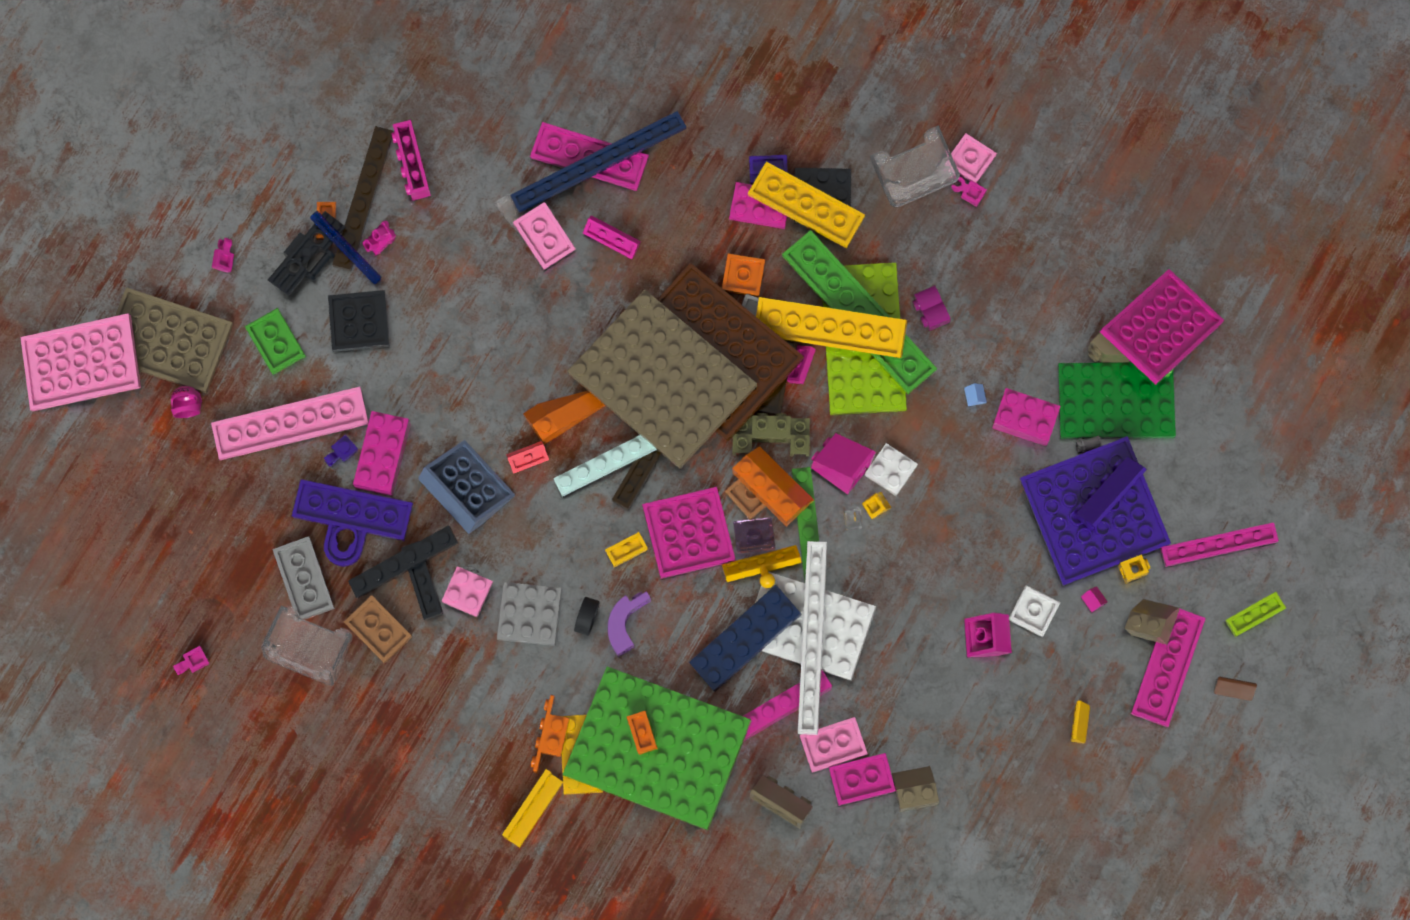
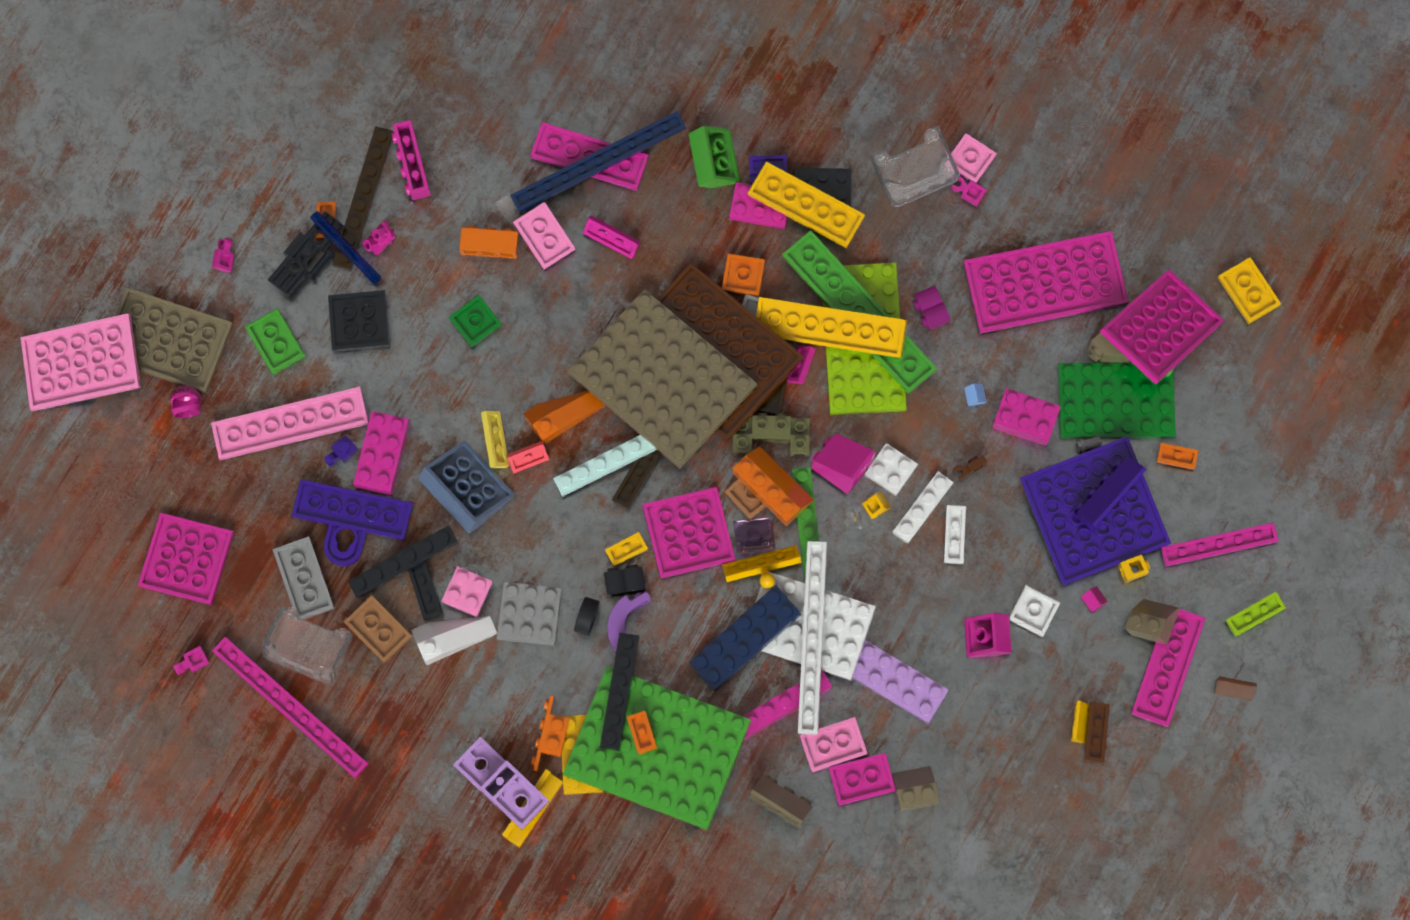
(186, 559): none -> dark pink plate
(290, 707): none -> dark pink plate
(447, 637): none -> white wedge
(475, 321): none -> green plate
(489, 242): none -> orange brick
(495, 439): none -> light yellow plate
(501, 783): none -> lavender bracket
(619, 692): none -> black plate
(625, 581): none -> black brick
(714, 157): none -> bright green slope
(898, 682): none -> lavender plate
(922, 507): none -> white plate
(954, 534): none -> white plate
(974, 465): none -> reddish brown plate
(1045, 282): none -> dark pink plate
(1096, 732): none -> reddish brown plate
(1177, 456): none -> orange plate
(1249, 290): none -> yellow plate

